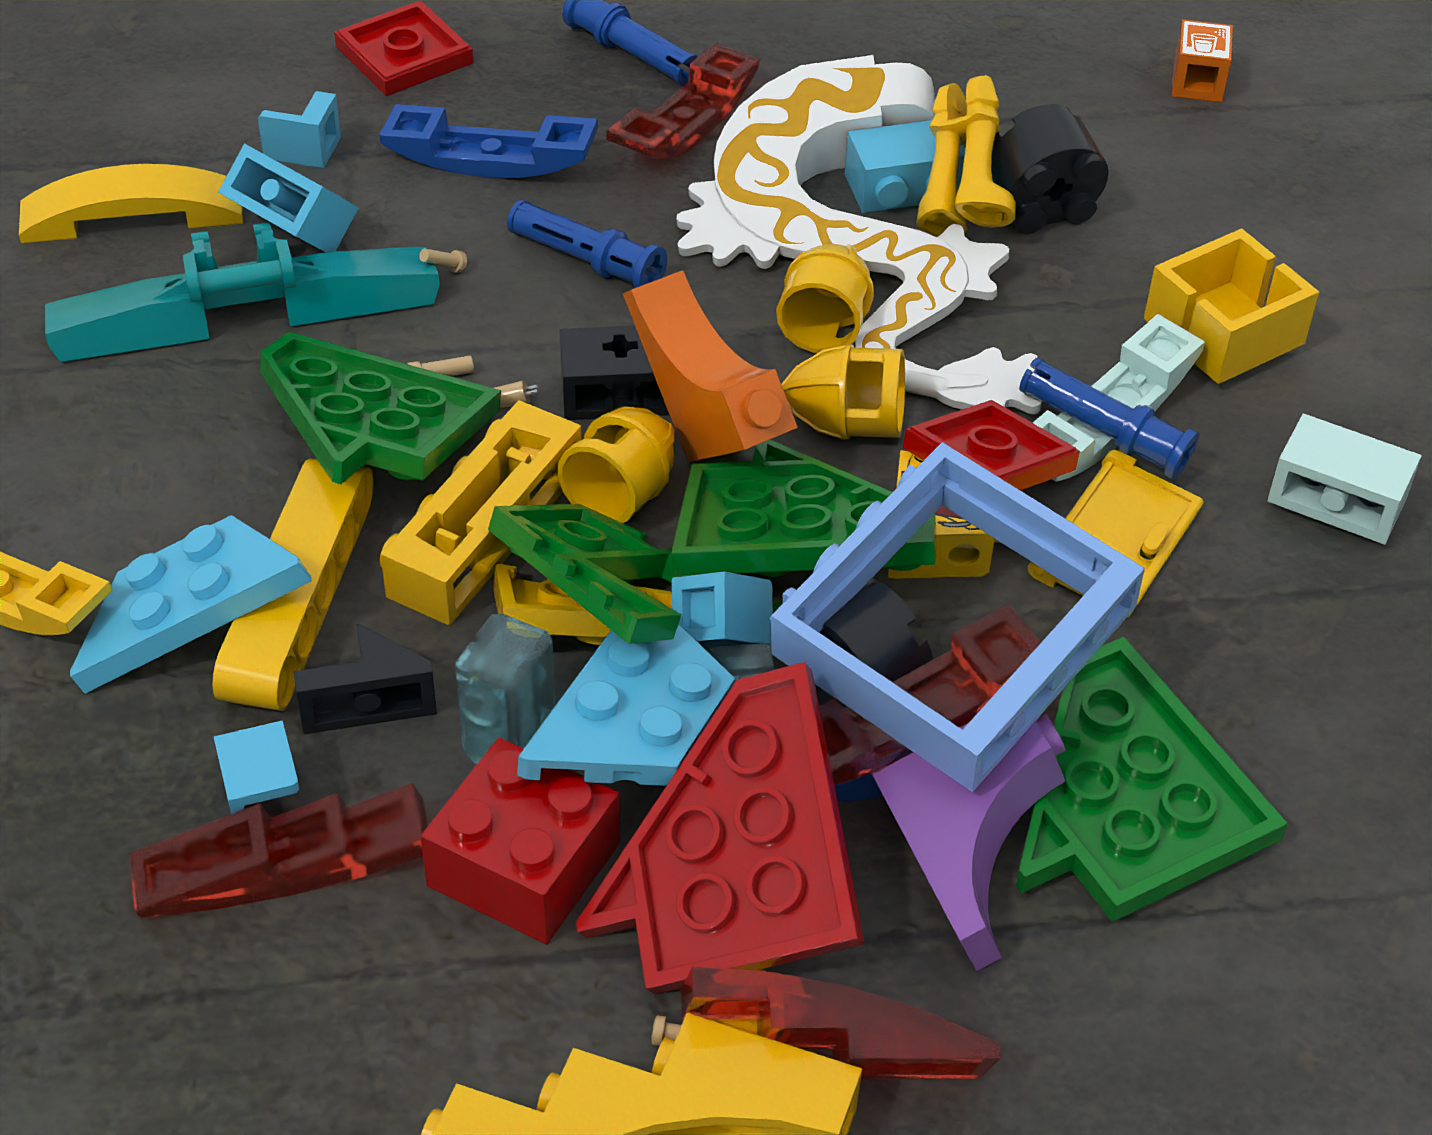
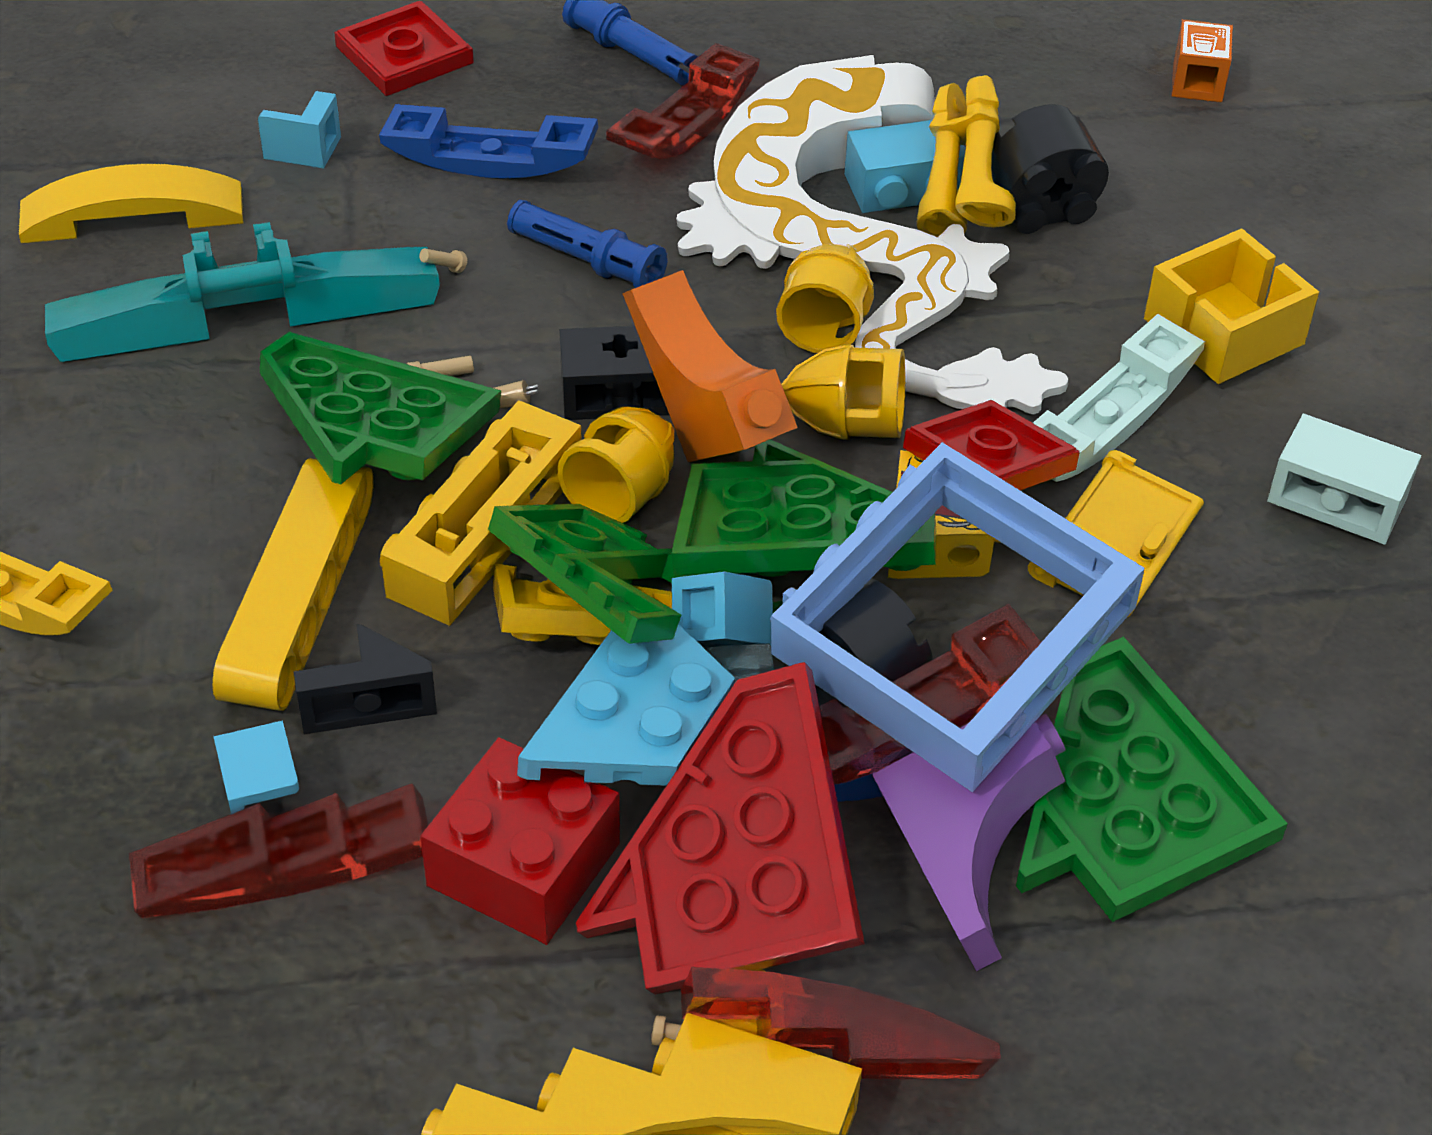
(182, 595): medium azure wing -> none
(288, 199): medium azure brick -> none
(504, 684): clear light blue brick -> none
(1133, 429): blue pin -> none

